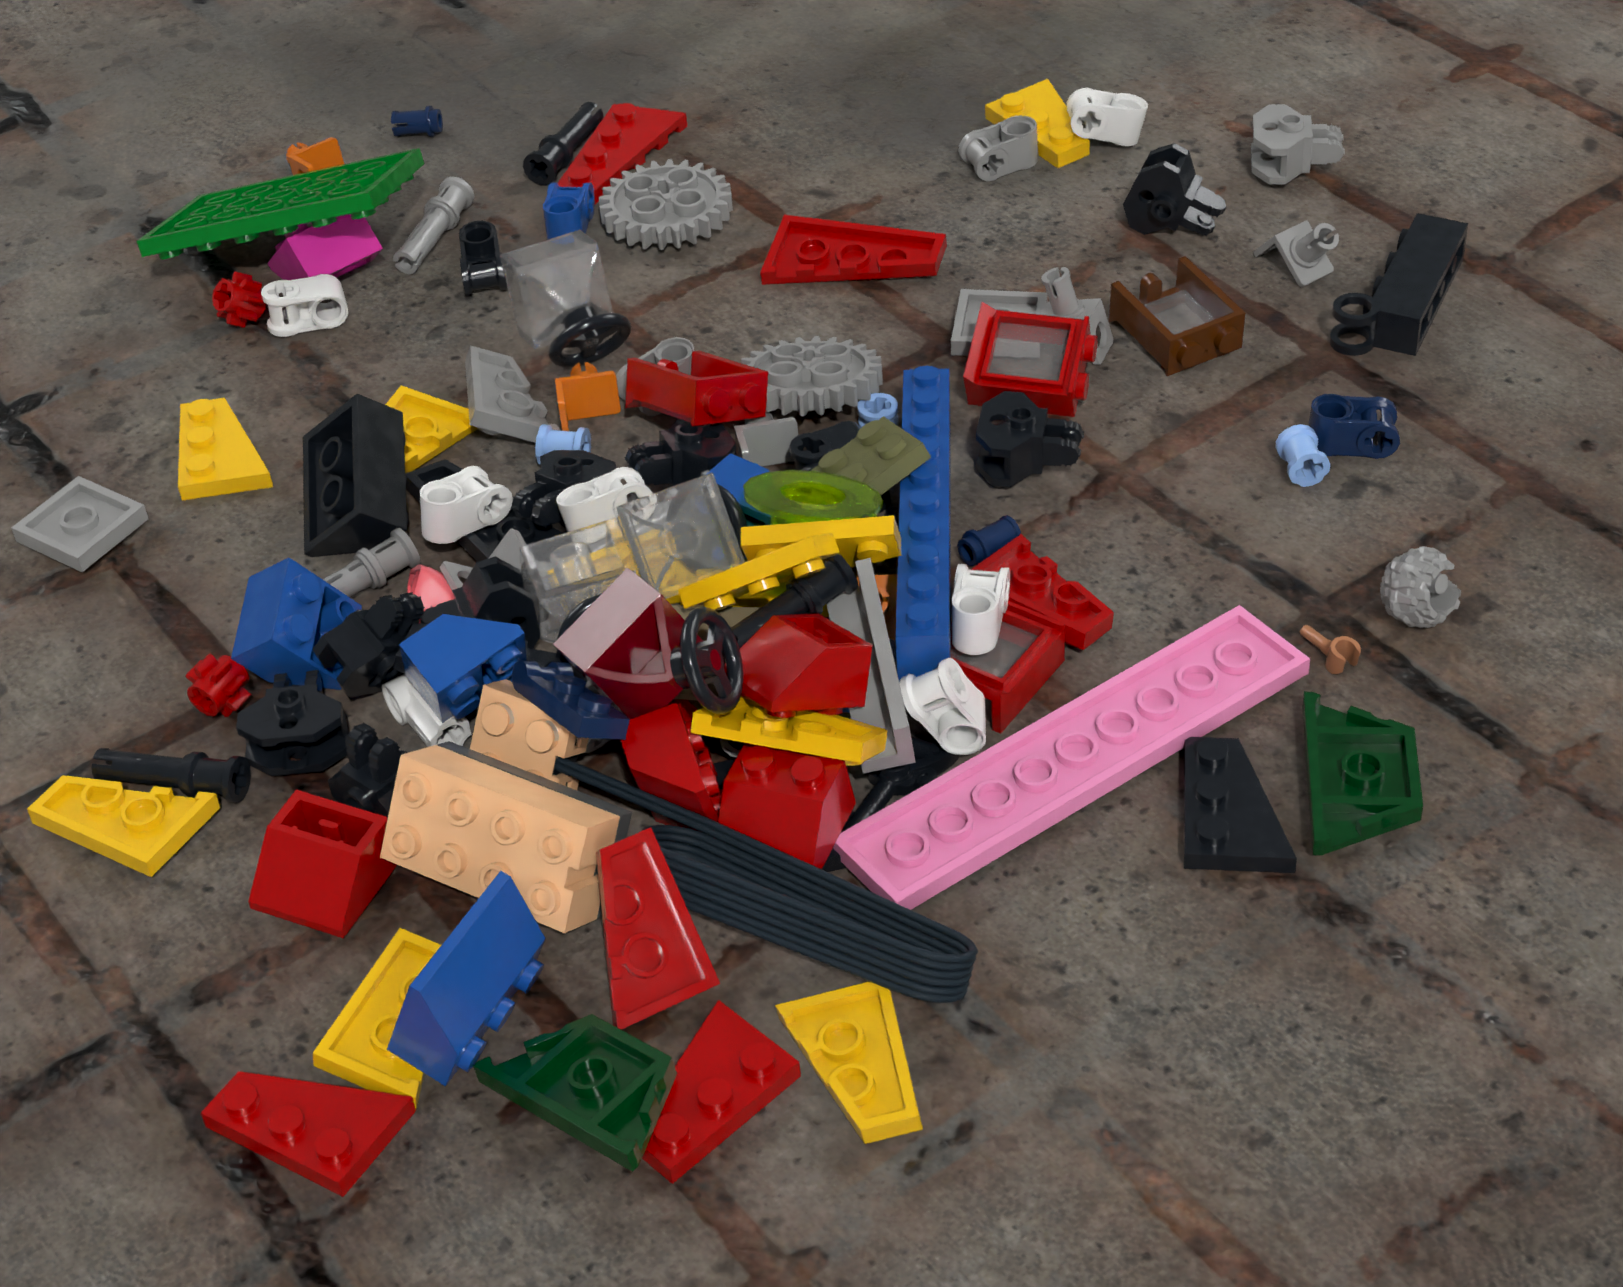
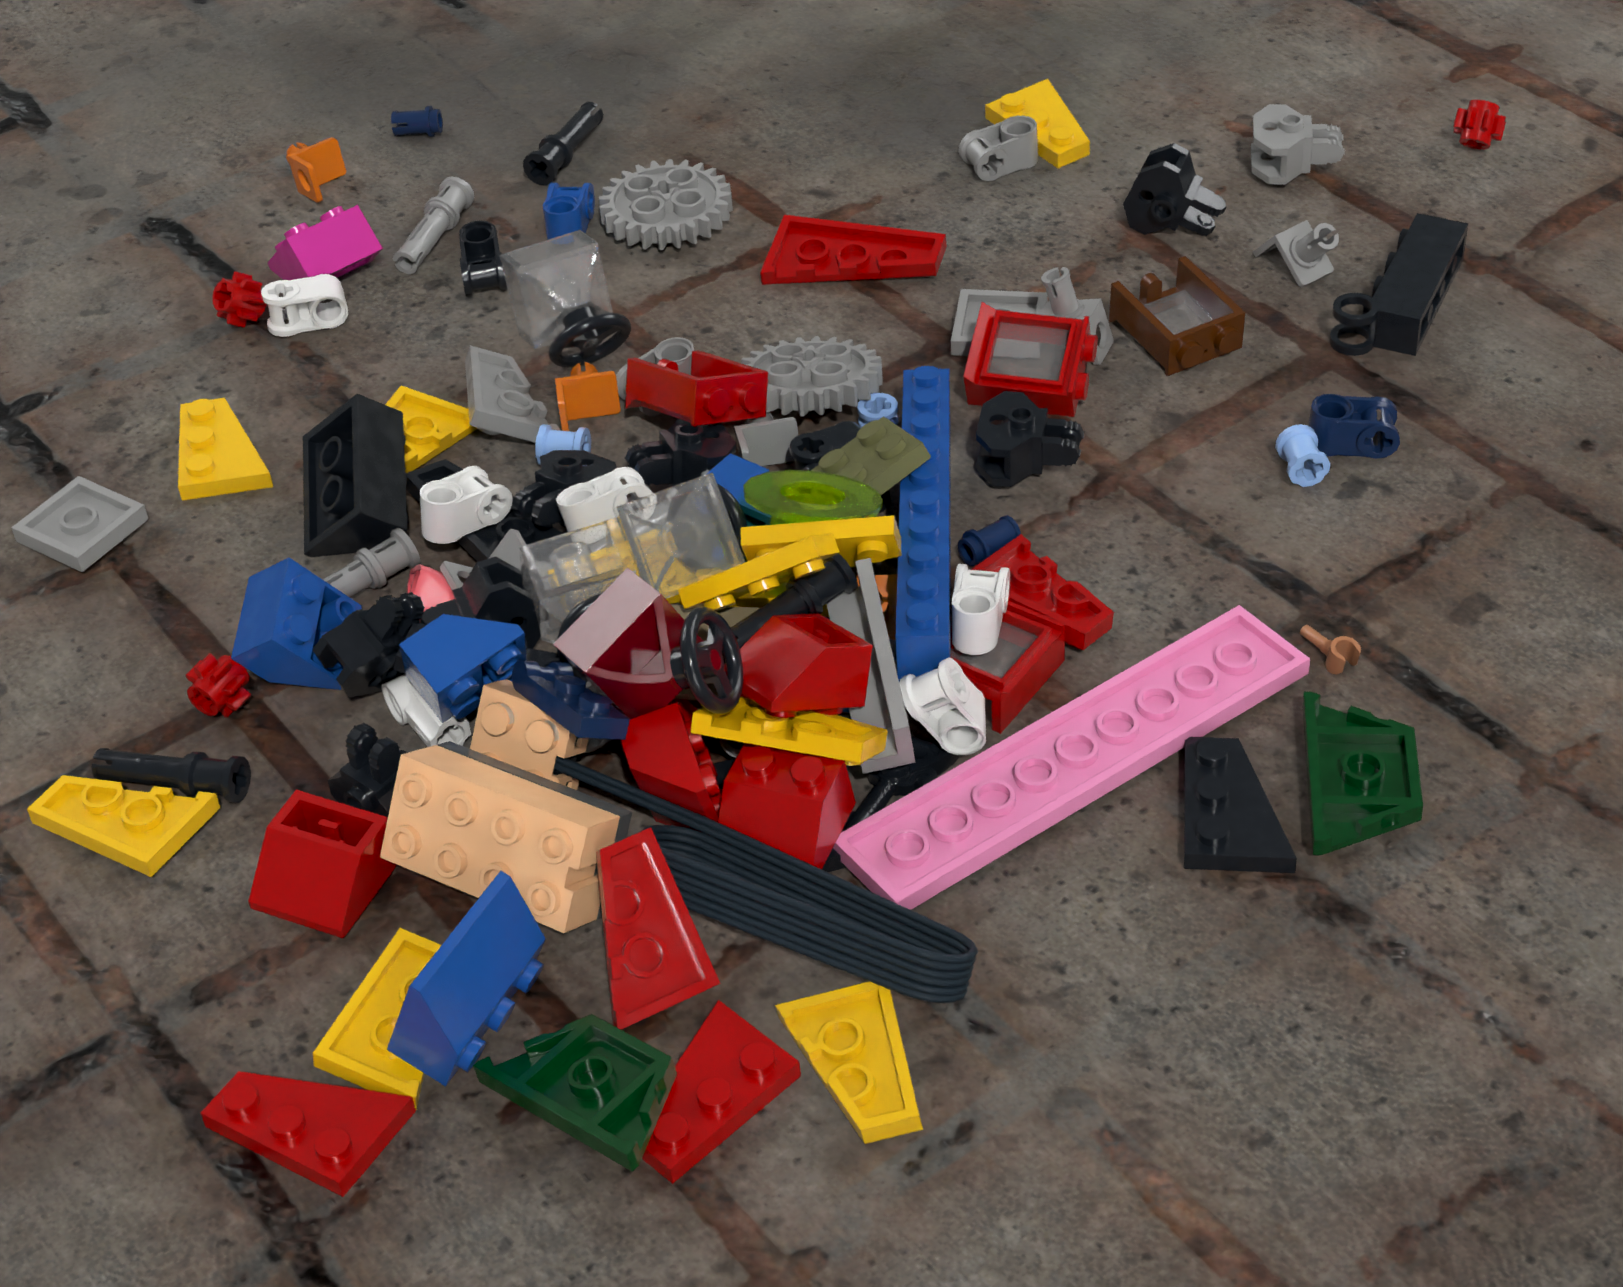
(282, 204): green plate -> none
(296, 725): black hinge -> none
(620, 144): red wing -> none
(1108, 116): white piece -> none
(1417, 590): light grey piece -> none
(1479, 124): none -> red gear

